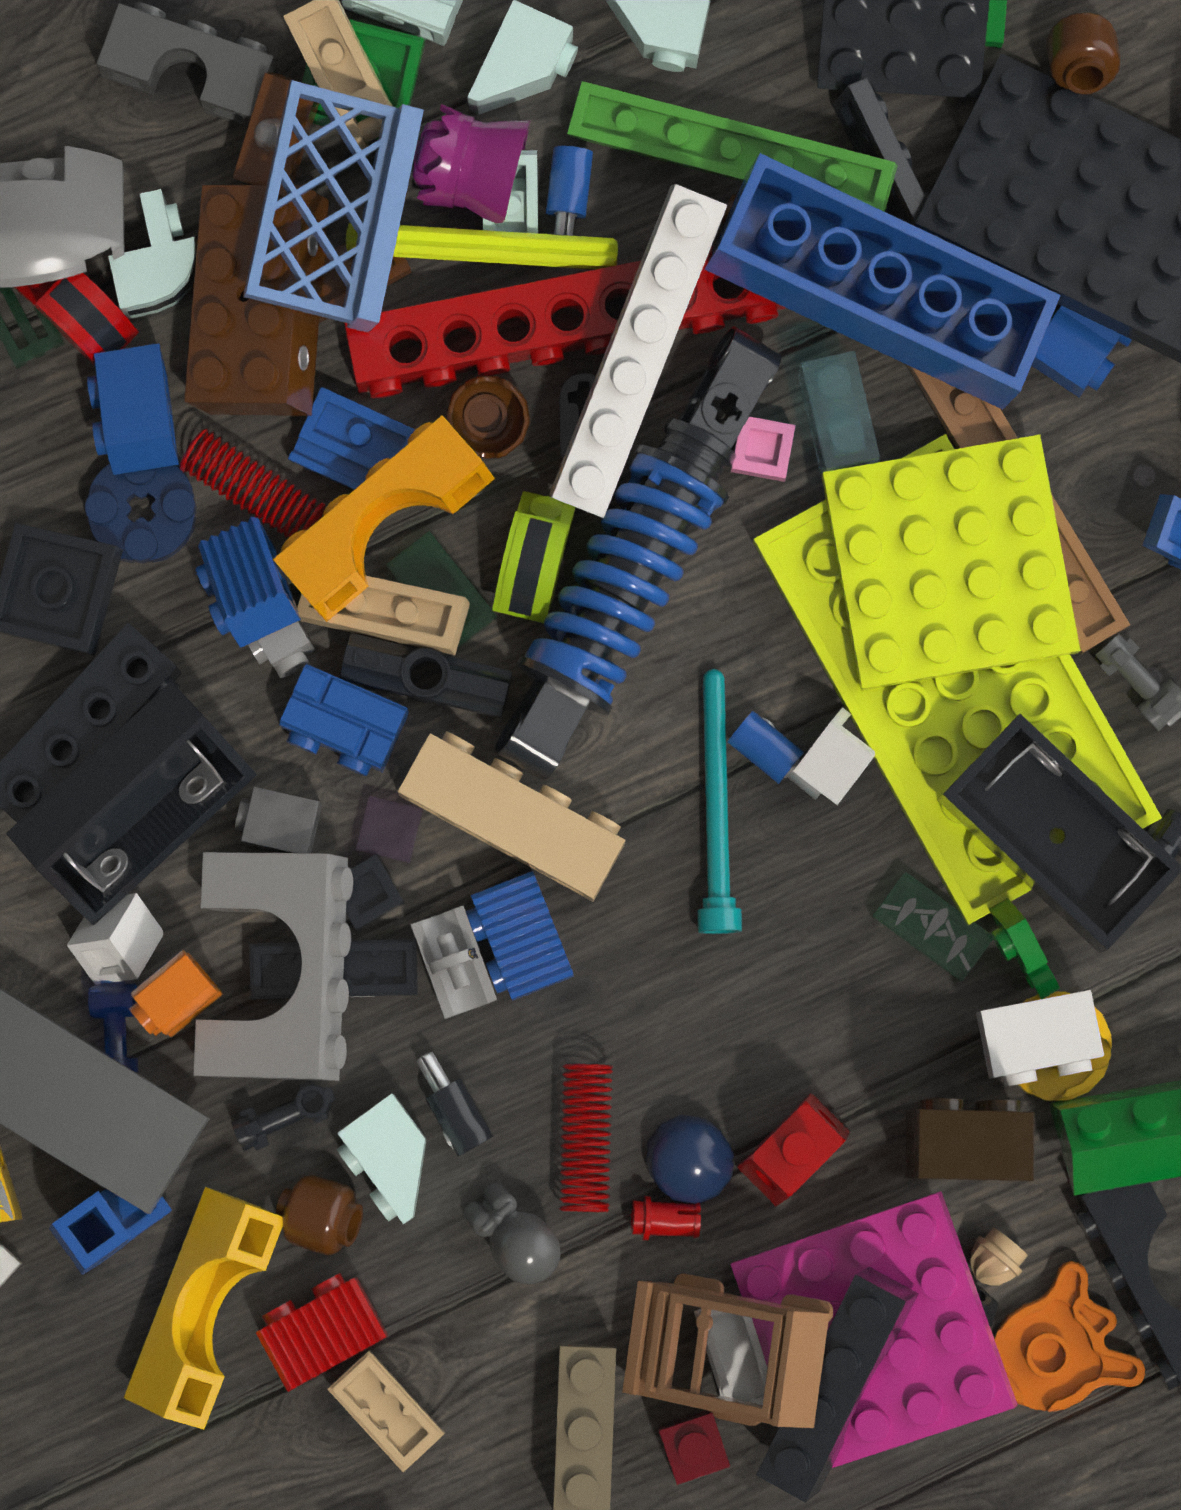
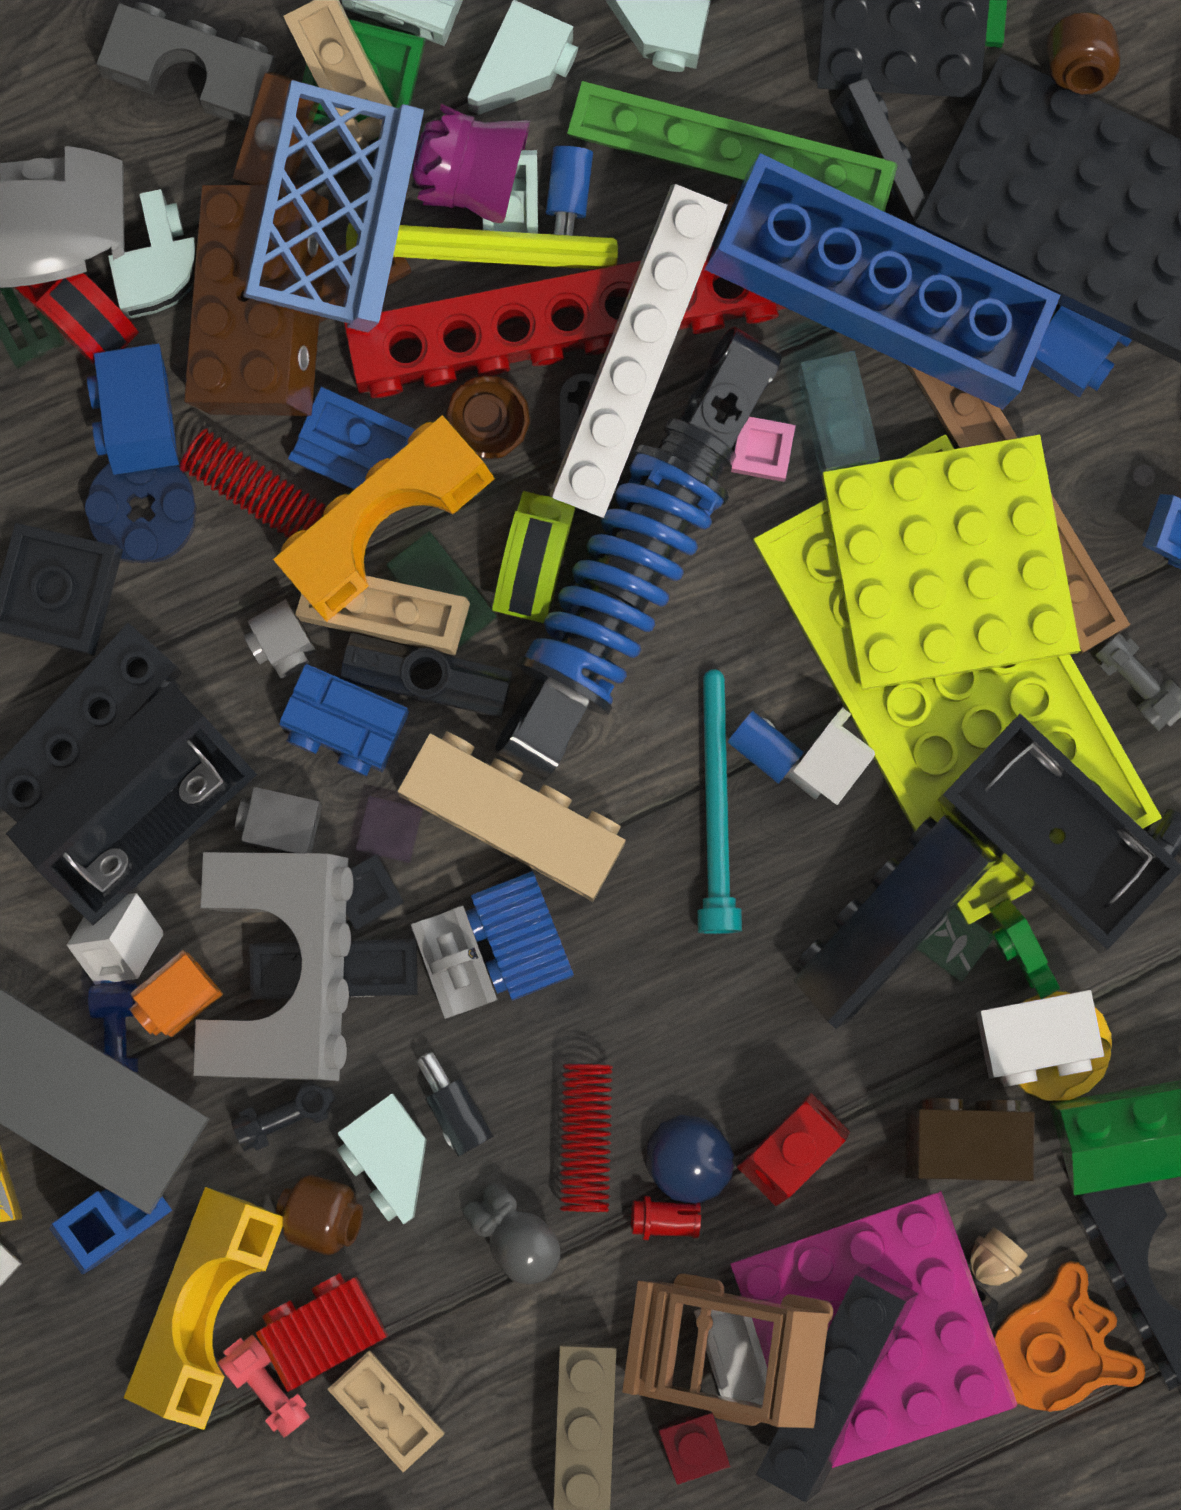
(245, 1363): none -> coral bar
(246, 583): blue brick -> none
(893, 920): none -> black slope

